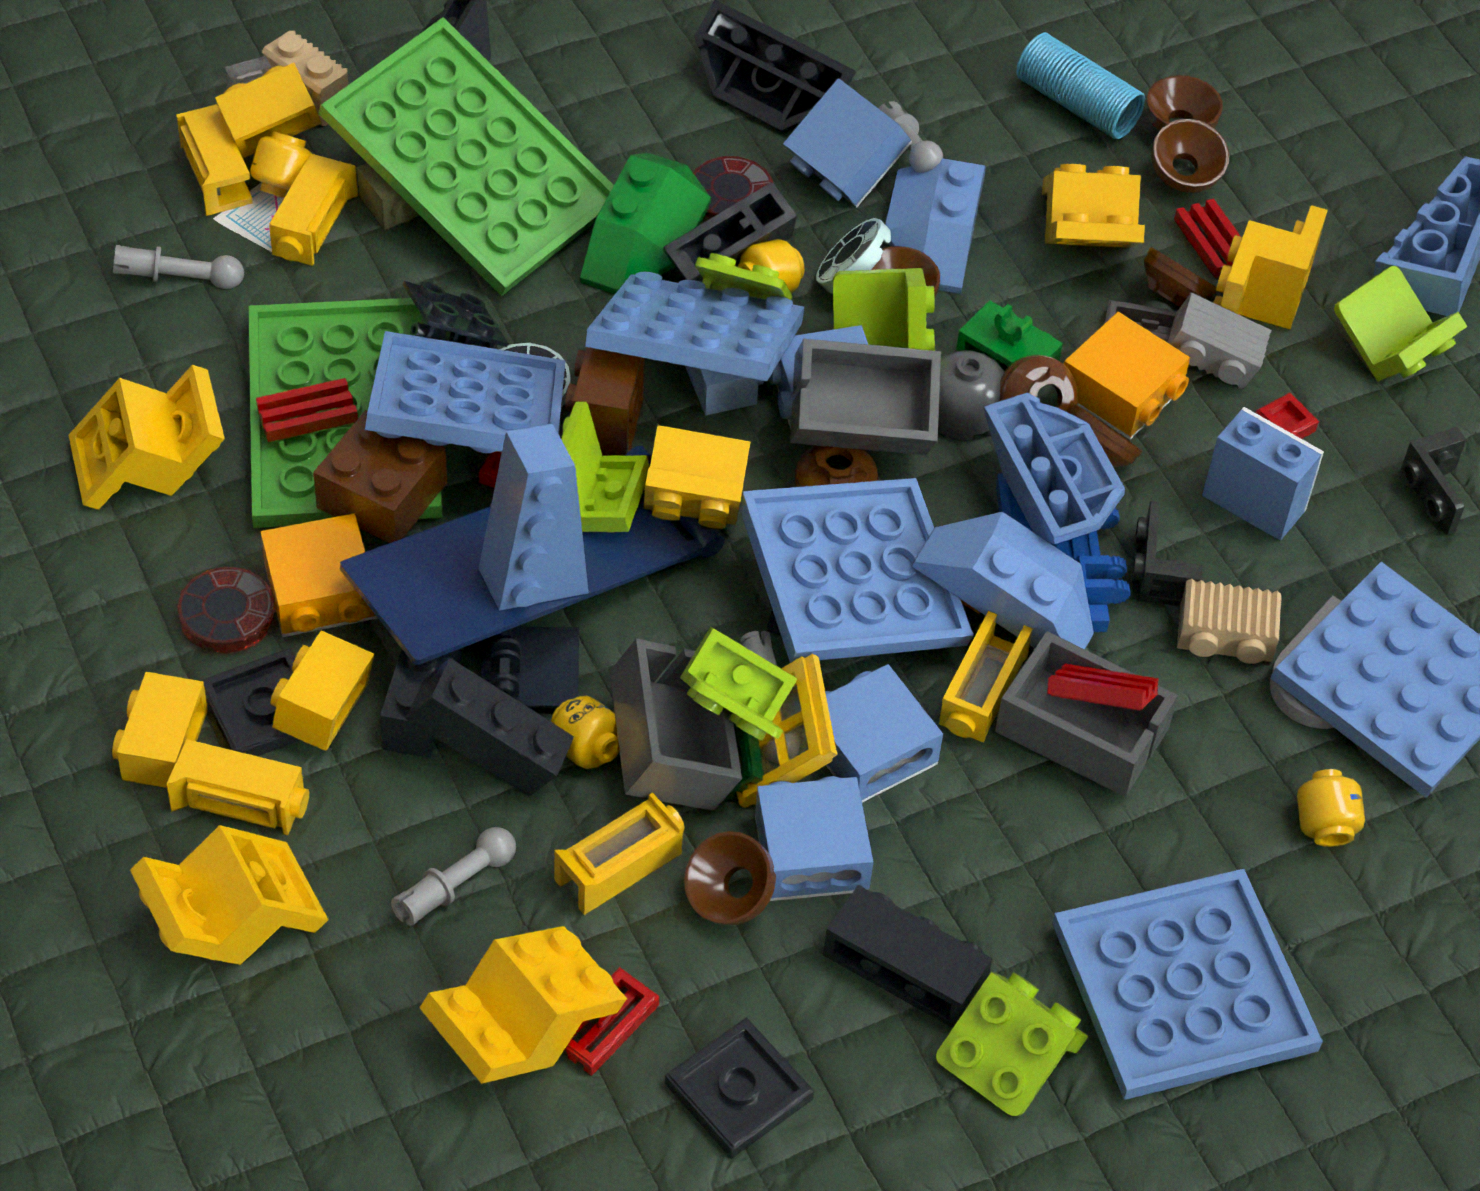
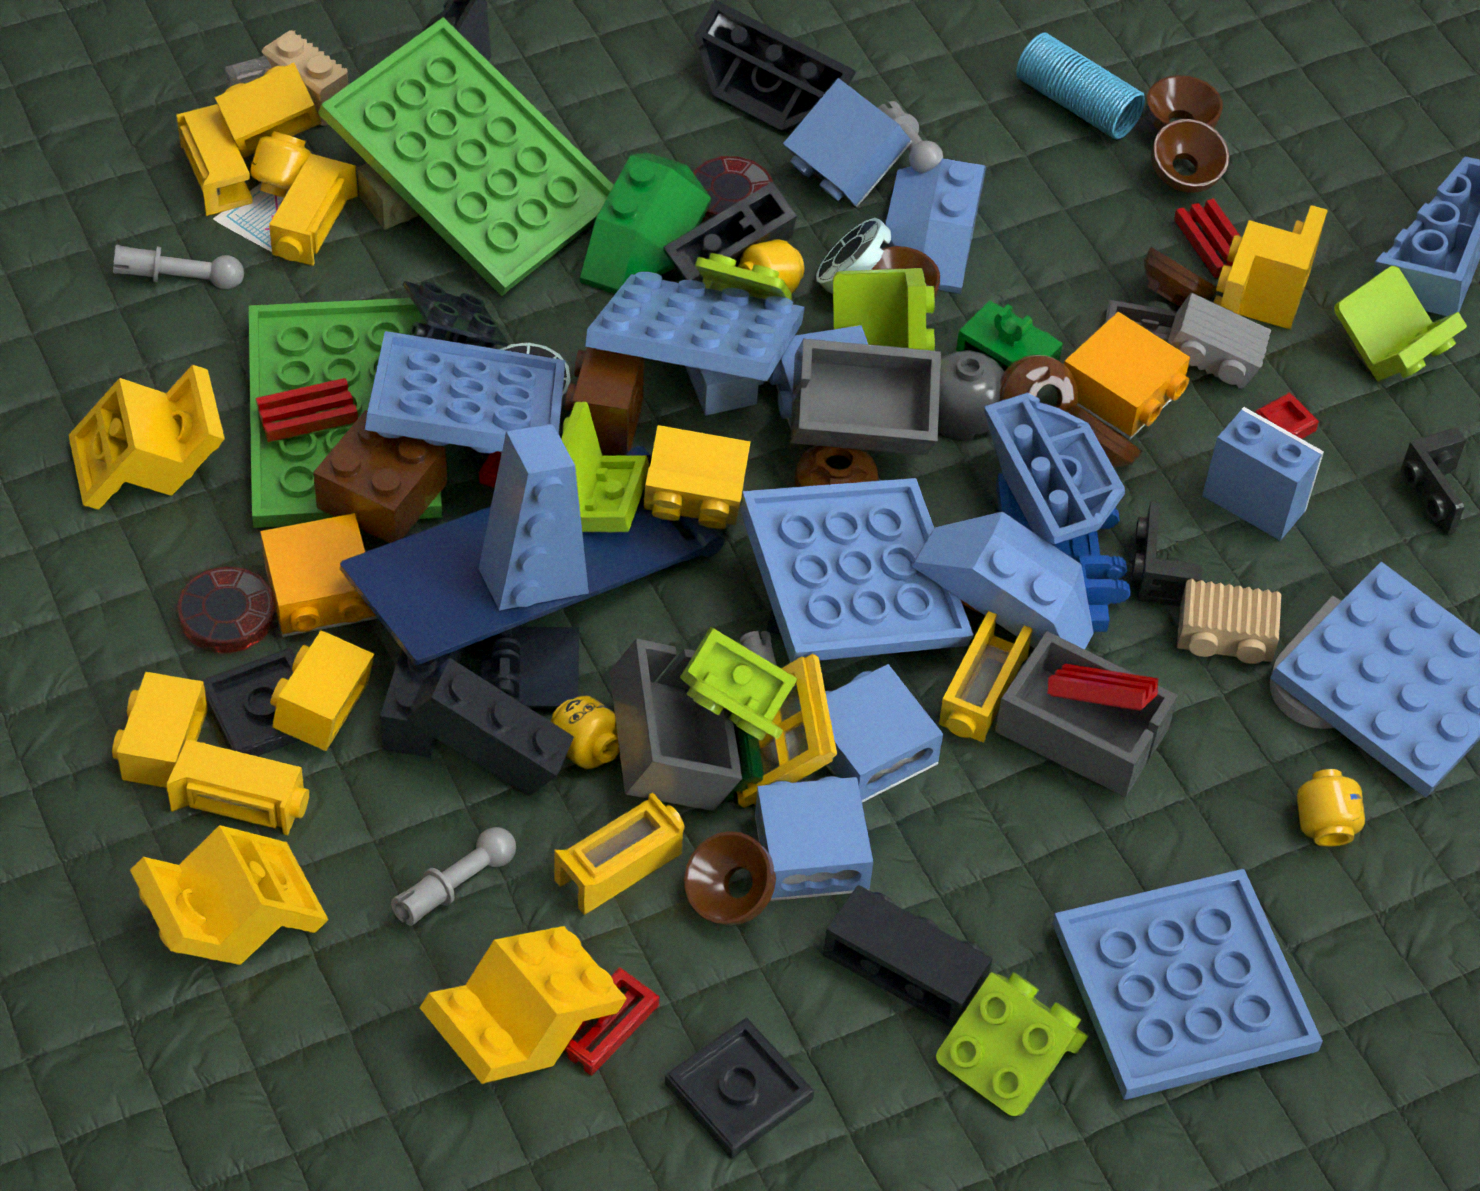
(1093, 207): yellow bracket -> none

